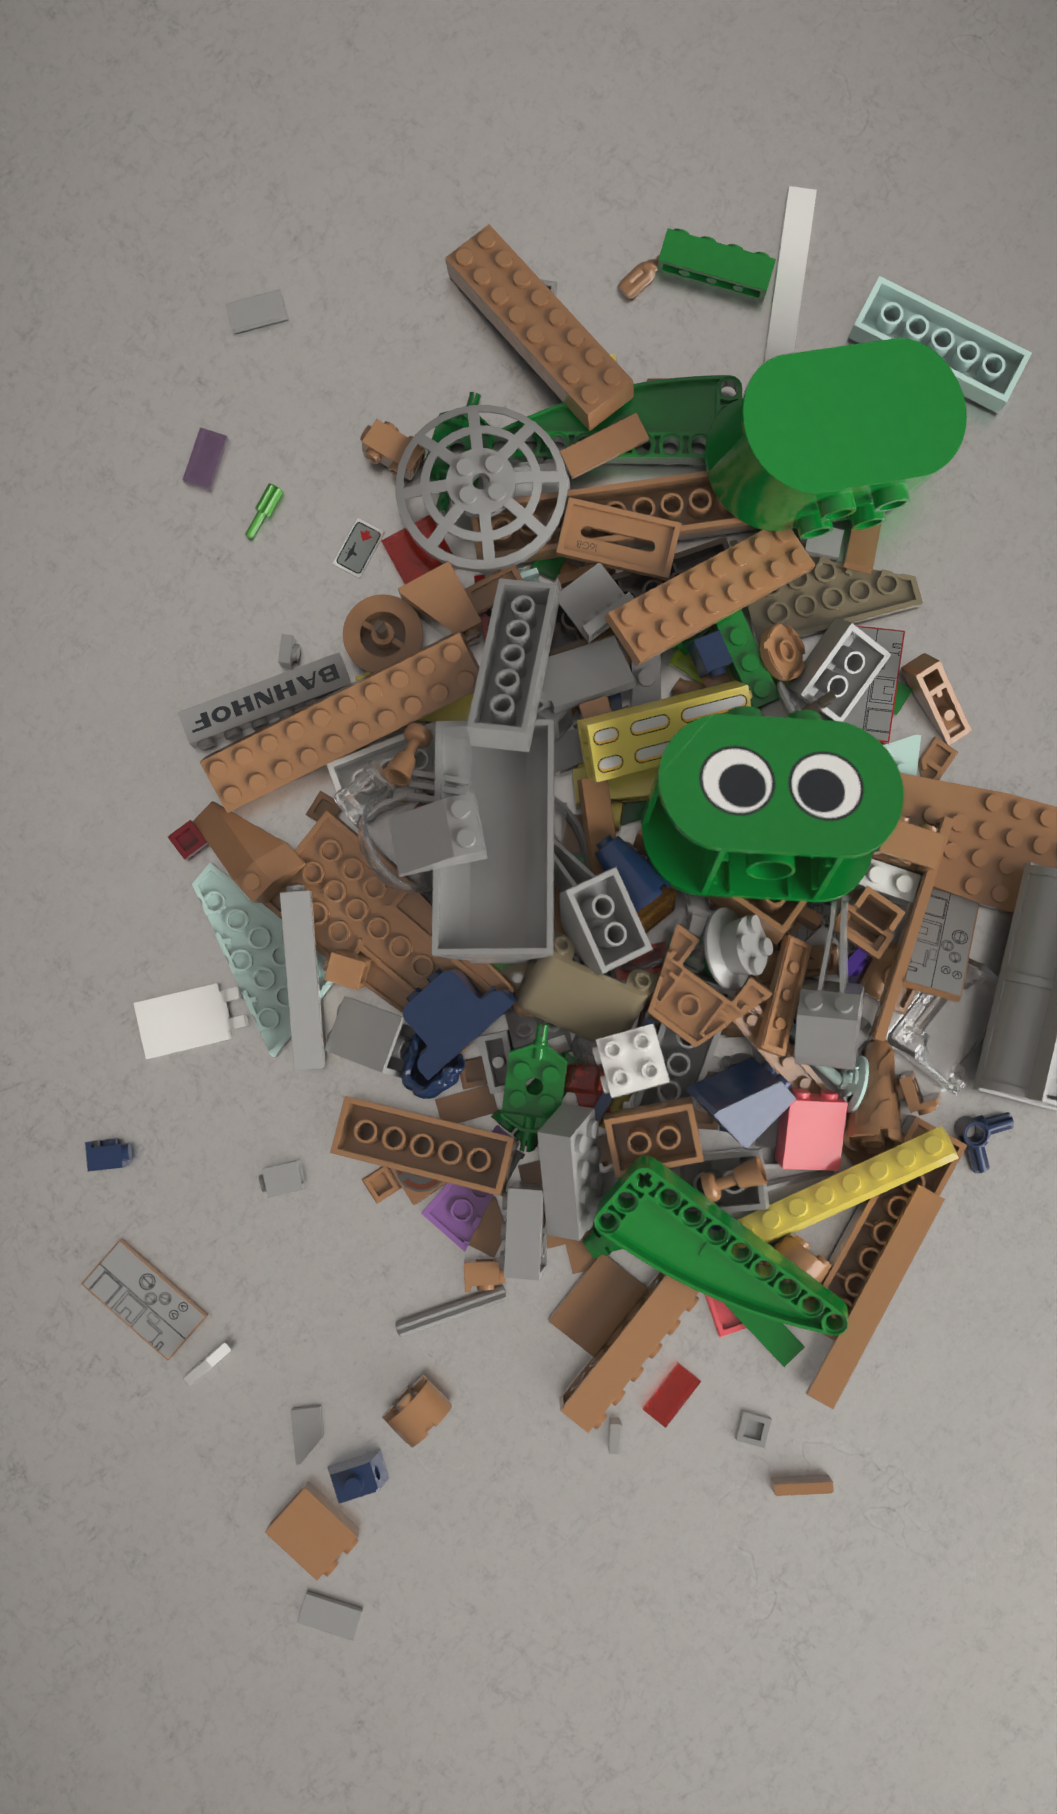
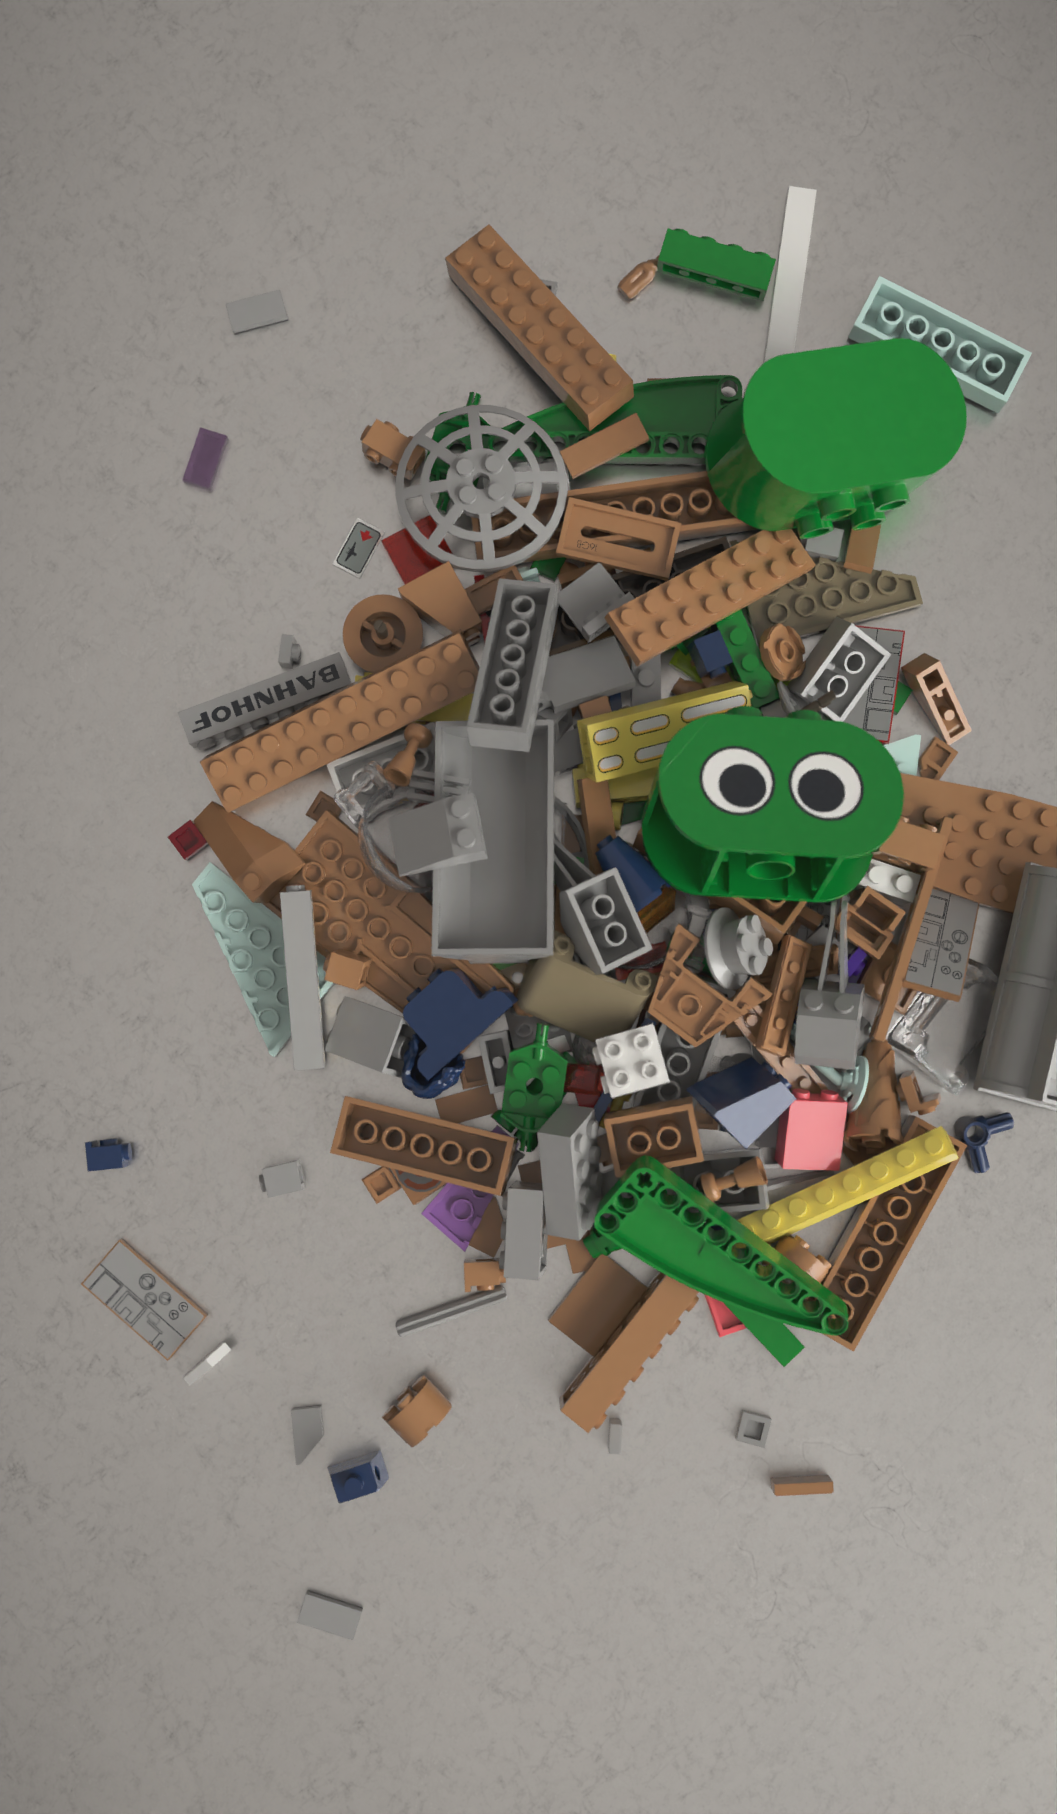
(187, 1019): white tile -> none
(264, 507): bright green axle -> none
(313, 1531): medium nougat brick -> none
(671, 1394): clear red tile -> none
(875, 1296): medium nougat tile -> none

